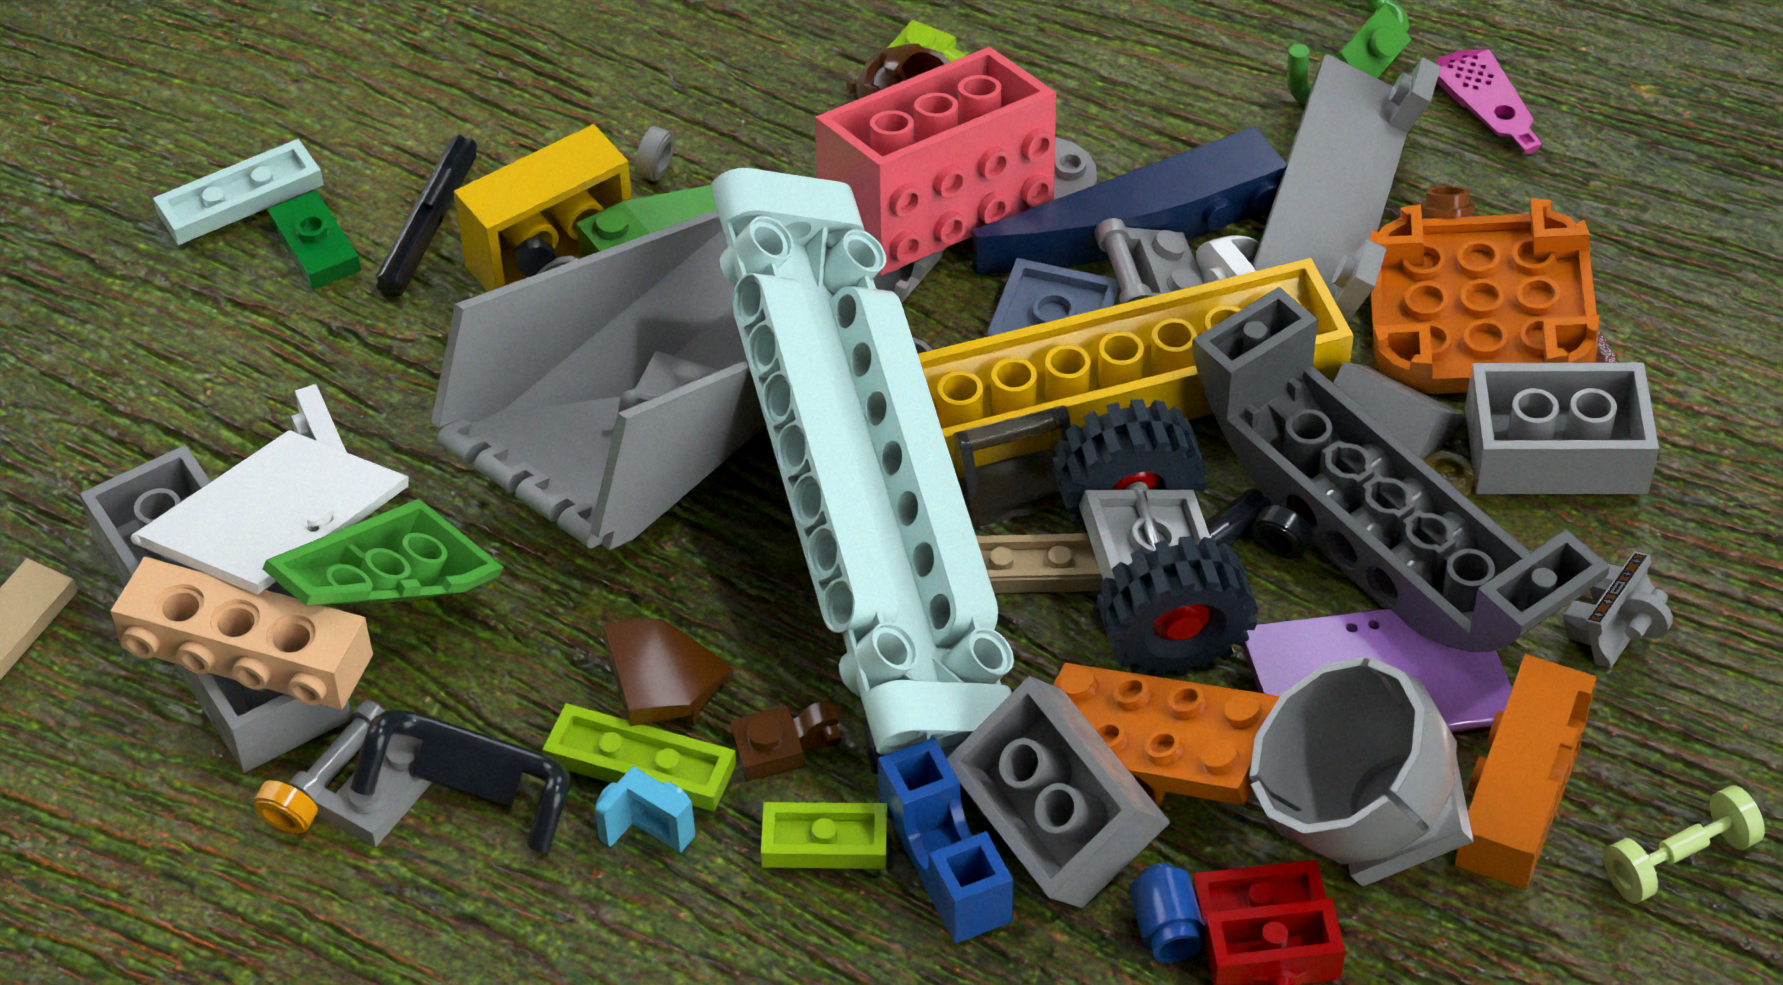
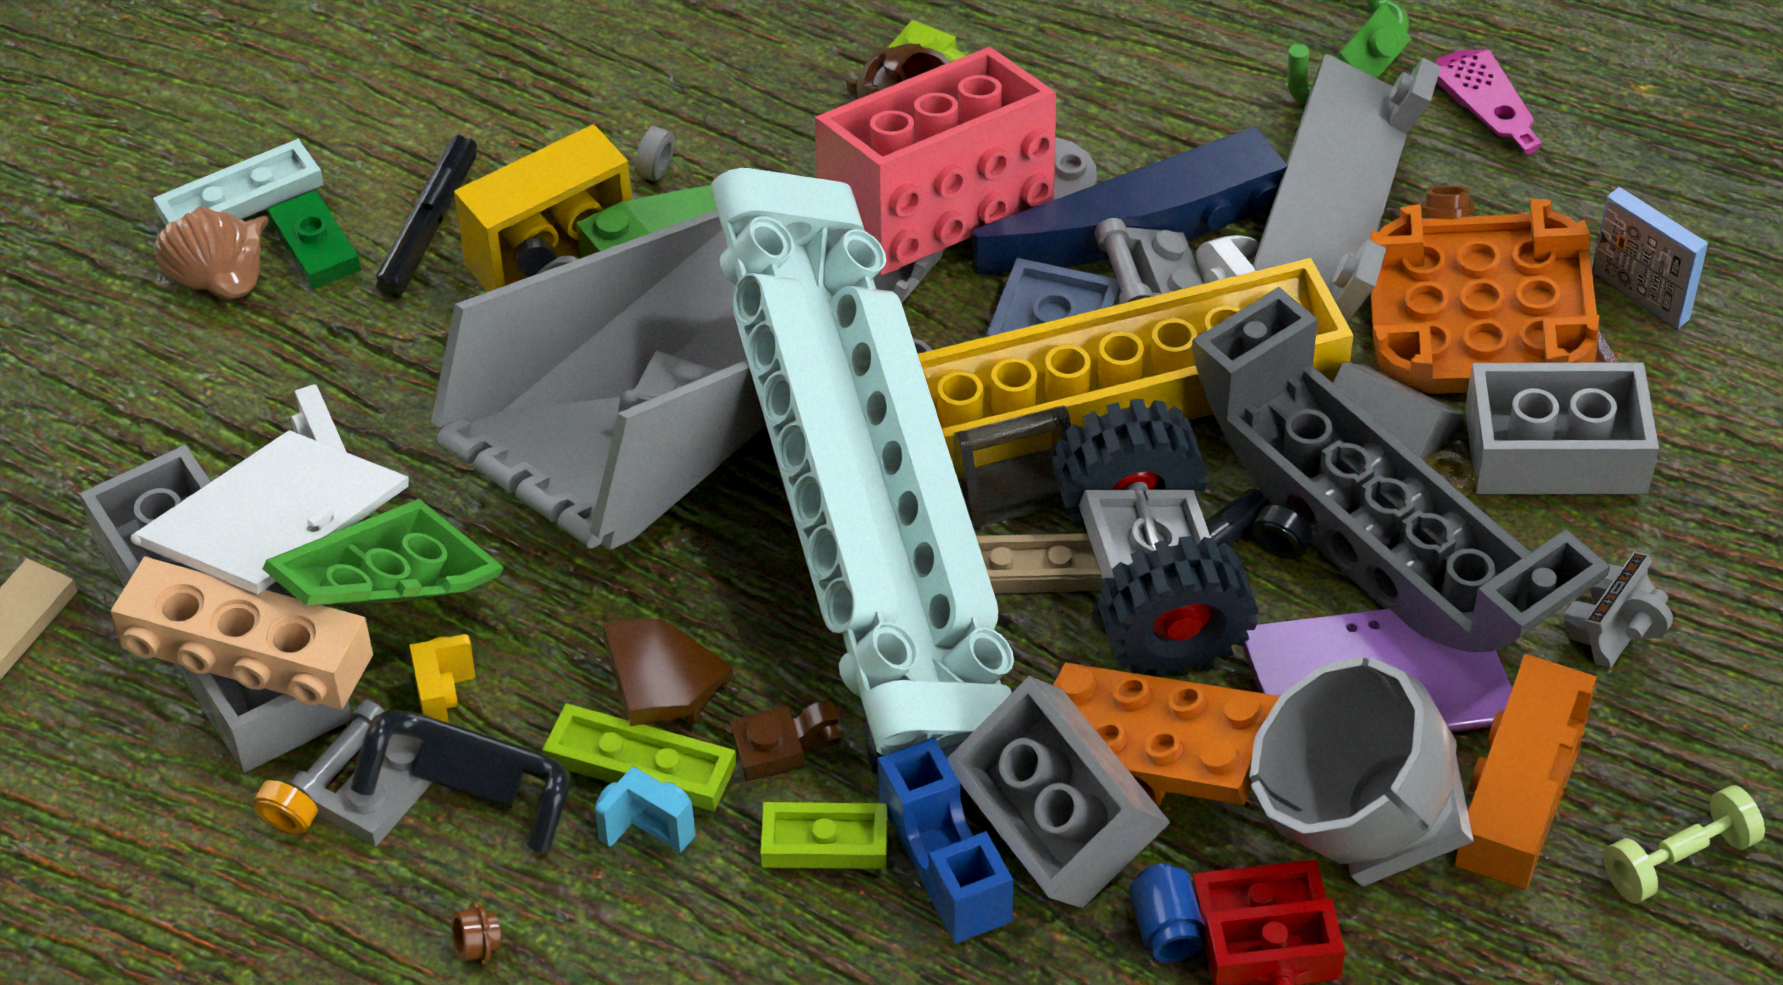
(212, 252): none -> nougat hair
(437, 668): none -> yellow bracket
(475, 933): none -> dark orange plate
(1649, 257): none -> tile

